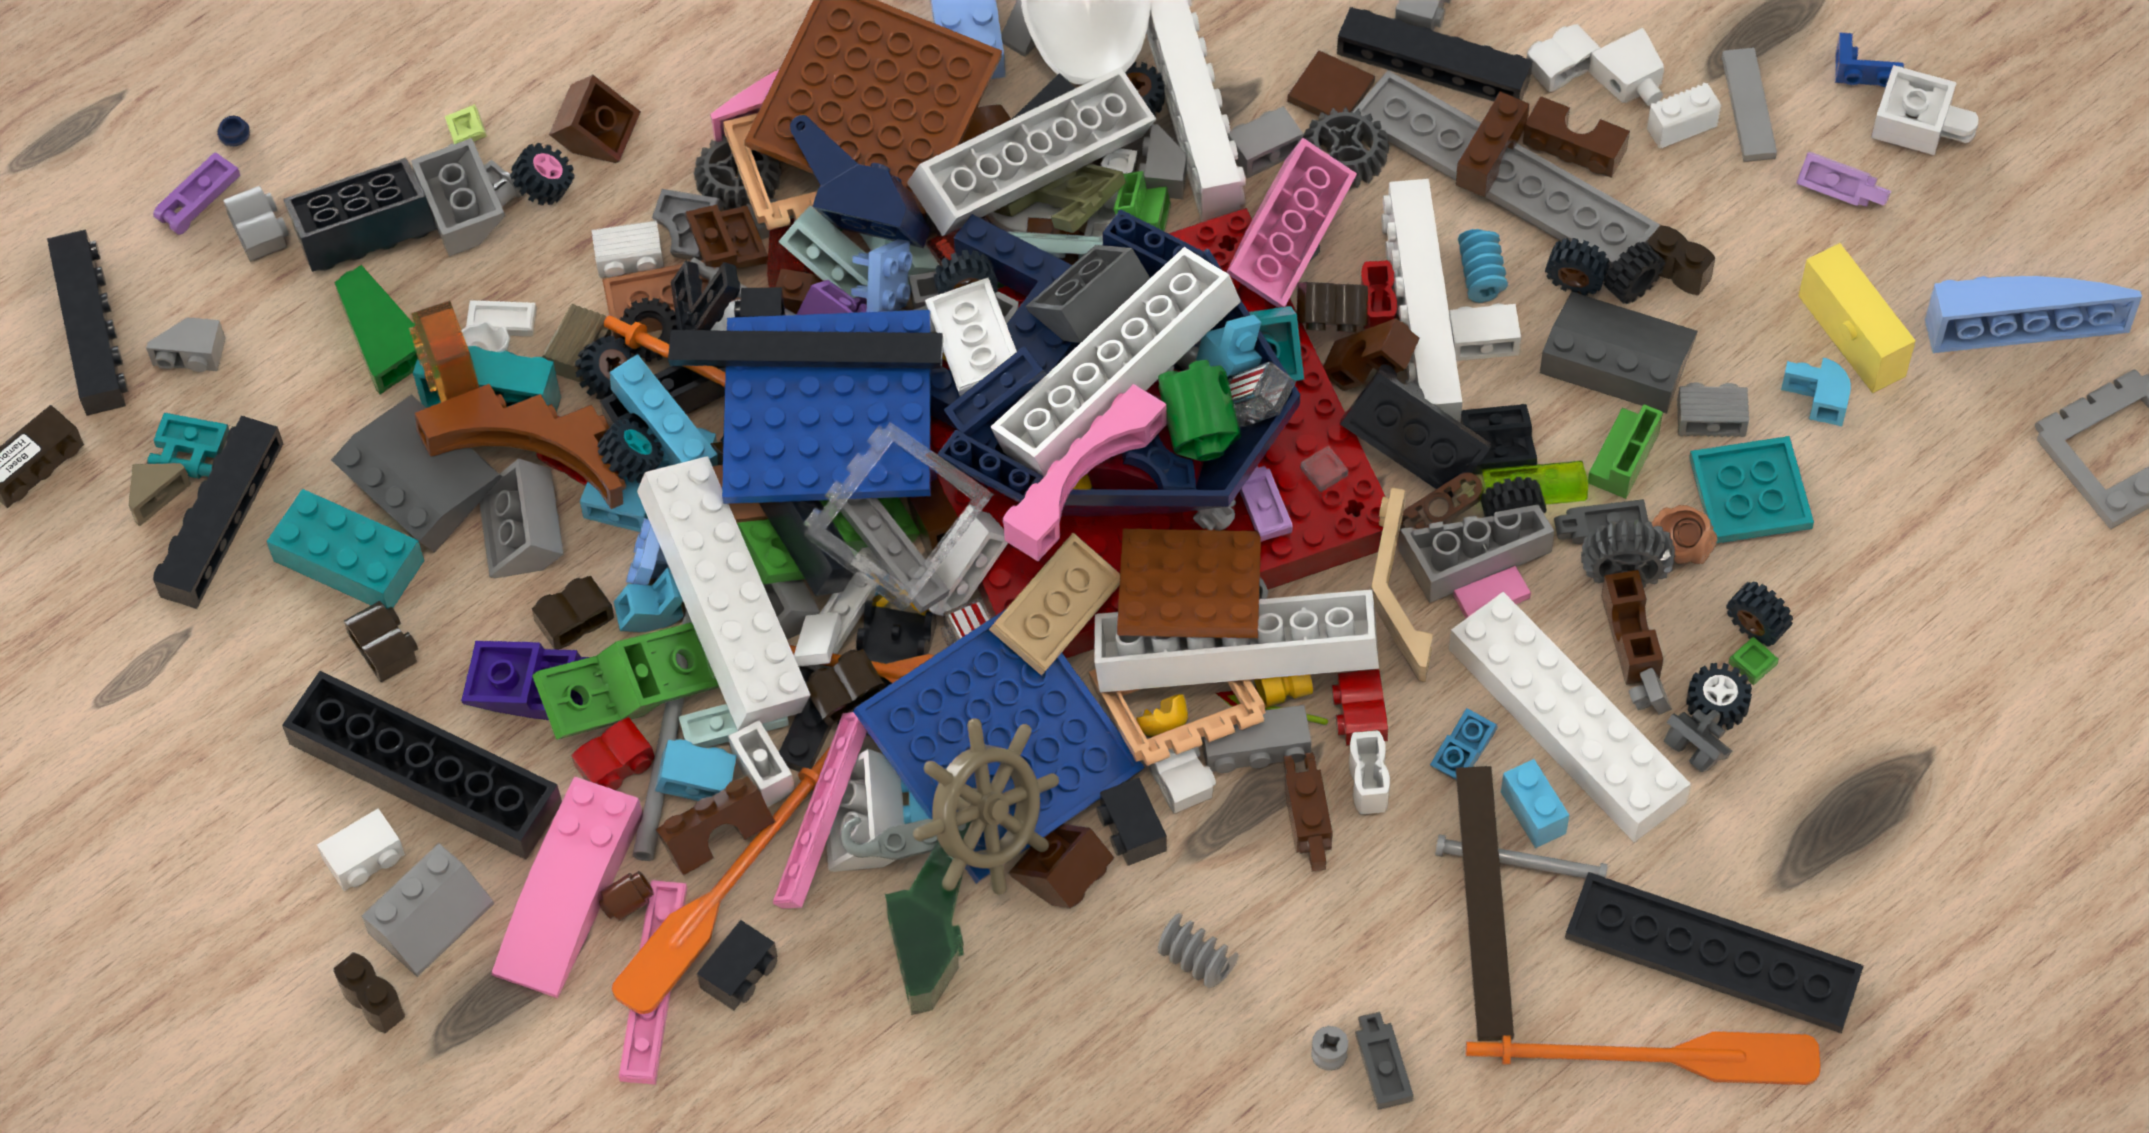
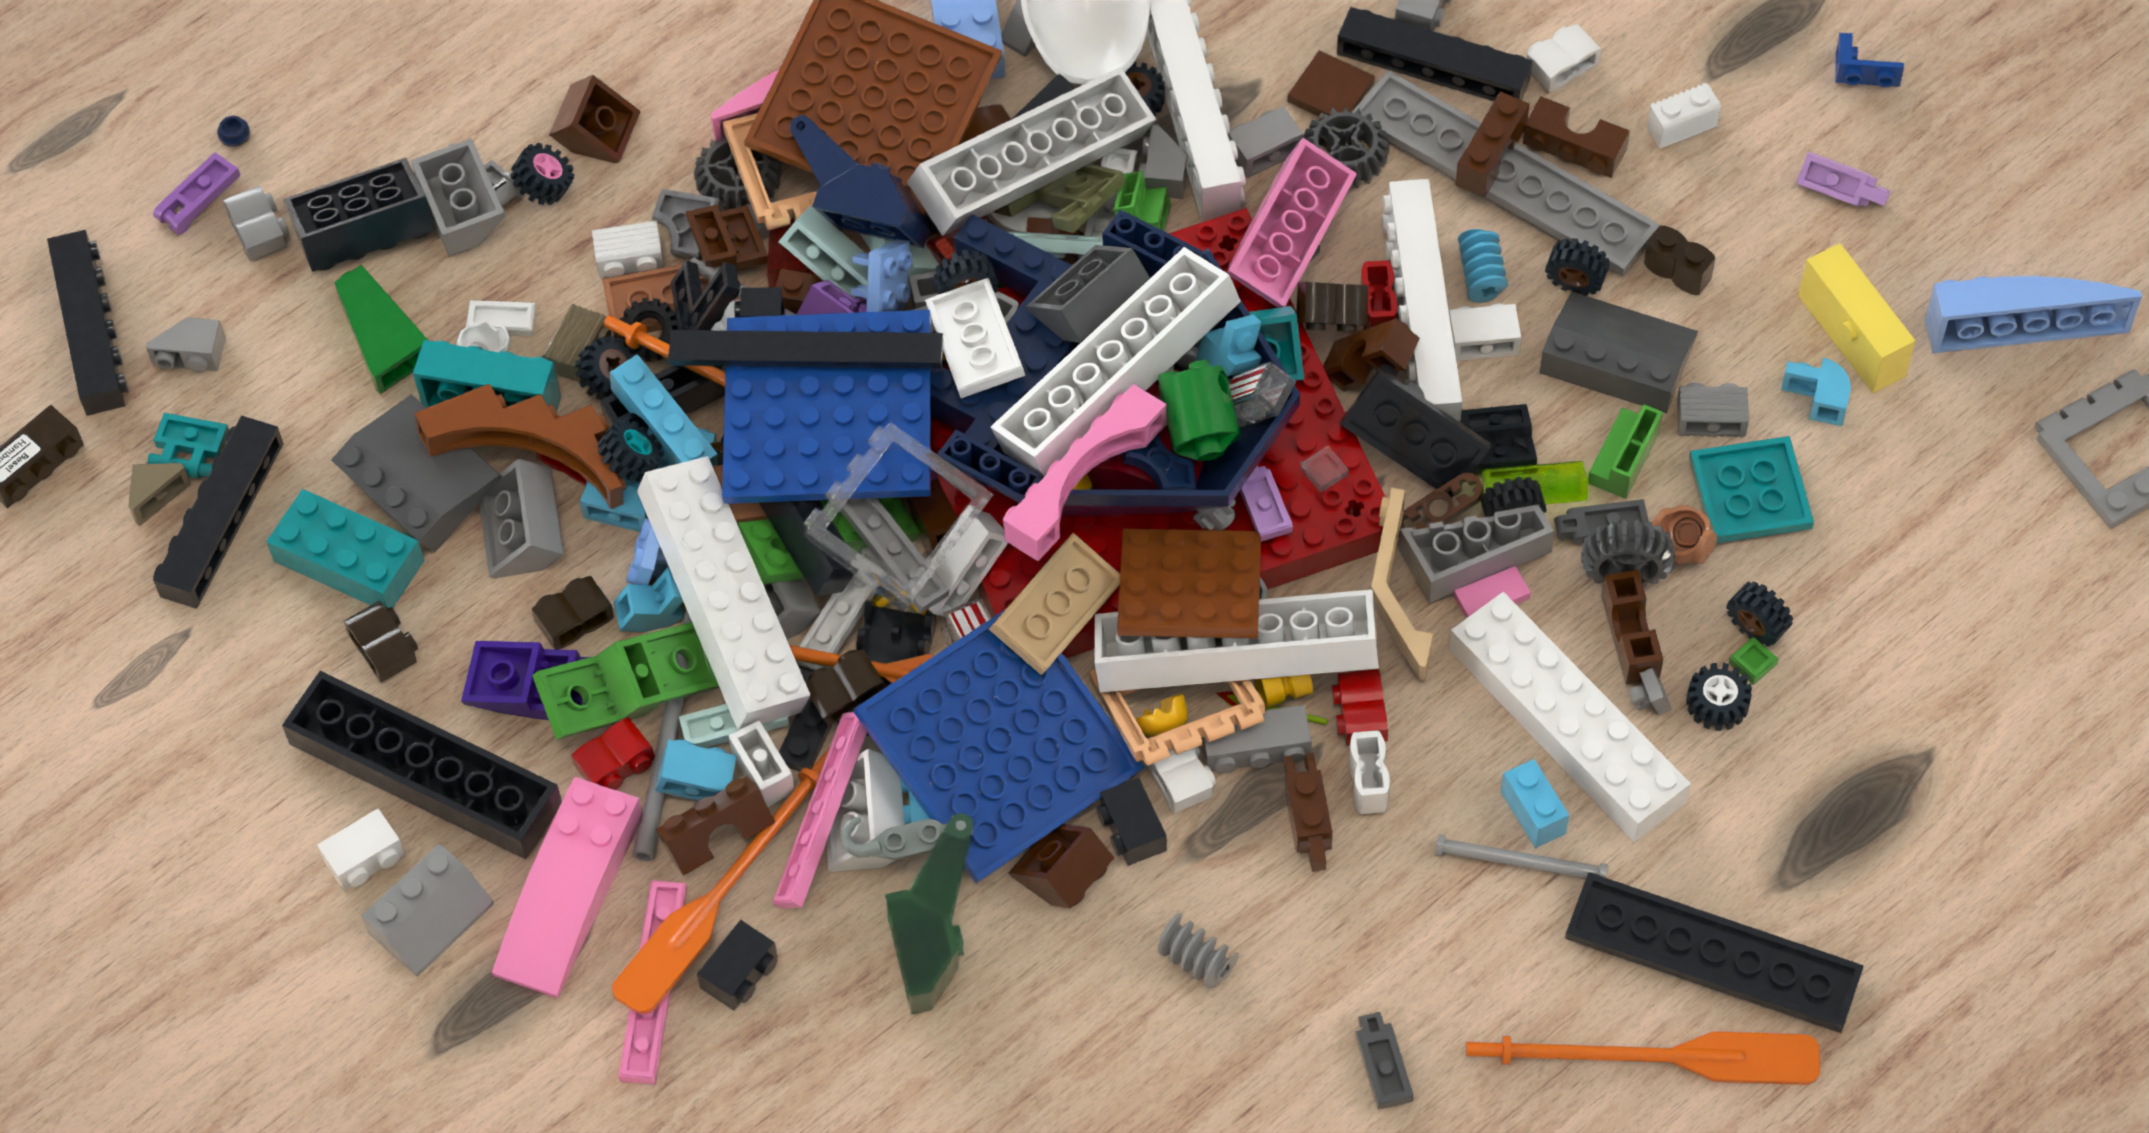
(369, 992): dark brown brick -> none
(443, 351): clear orange brick -> none
(466, 125): yellowish green tile -> none
(626, 896): reddish brown brick -> none
(817, 639): white tile -> none
(986, 806): dark tan piece -> none
(995, 392): dark blue plate -> none
(1325, 1055): light grey wheel -> none
(1464, 743): dark azure slope -> none
(1484, 903): dark brown tile -> none
(1629, 68): white torso -> none
(1634, 272): black tyre -> none
(1686, 729): dark grey hips -> none
(1749, 104): light grey tile -> none
(1930, 101): white brick -> none

